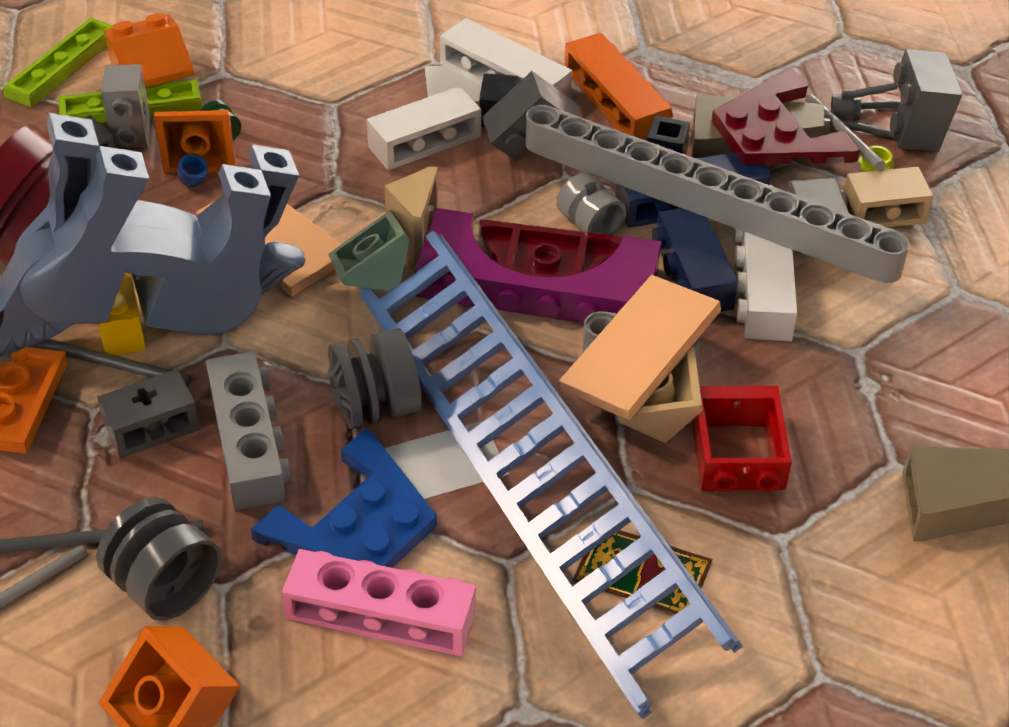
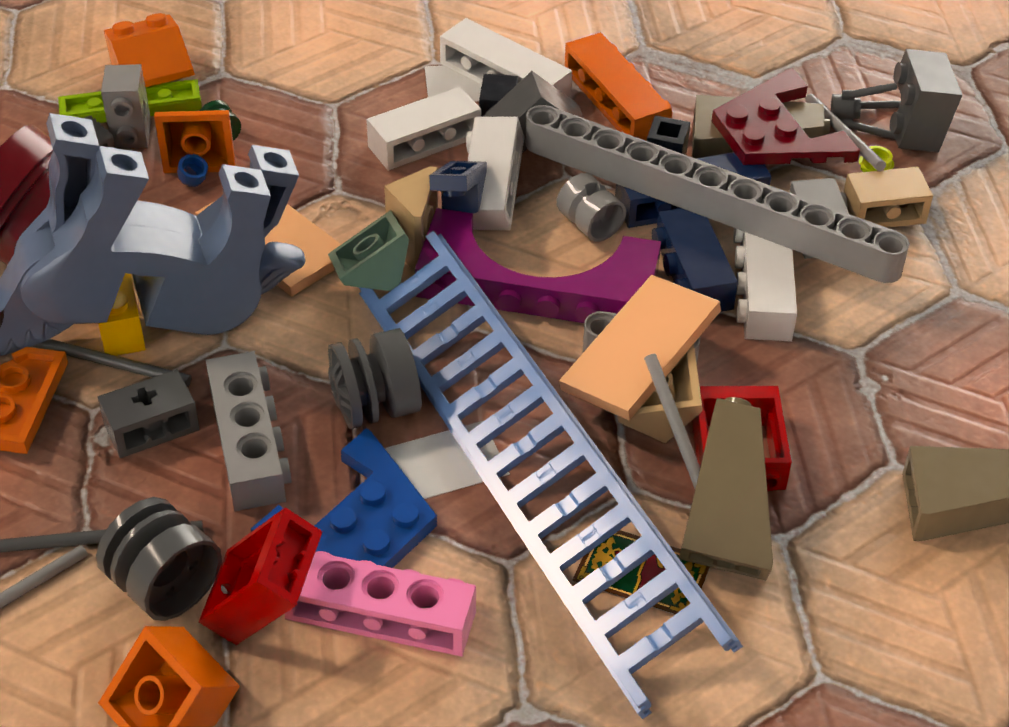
(58, 63): lime tile -> none
(261, 577): none -> red window
(460, 185): none -> dark blue slope
(500, 145): none -> white brick
(544, 249): dark red wing -> none
(673, 417): none -> light grey axle
(730, 501): none -> dark tan slope

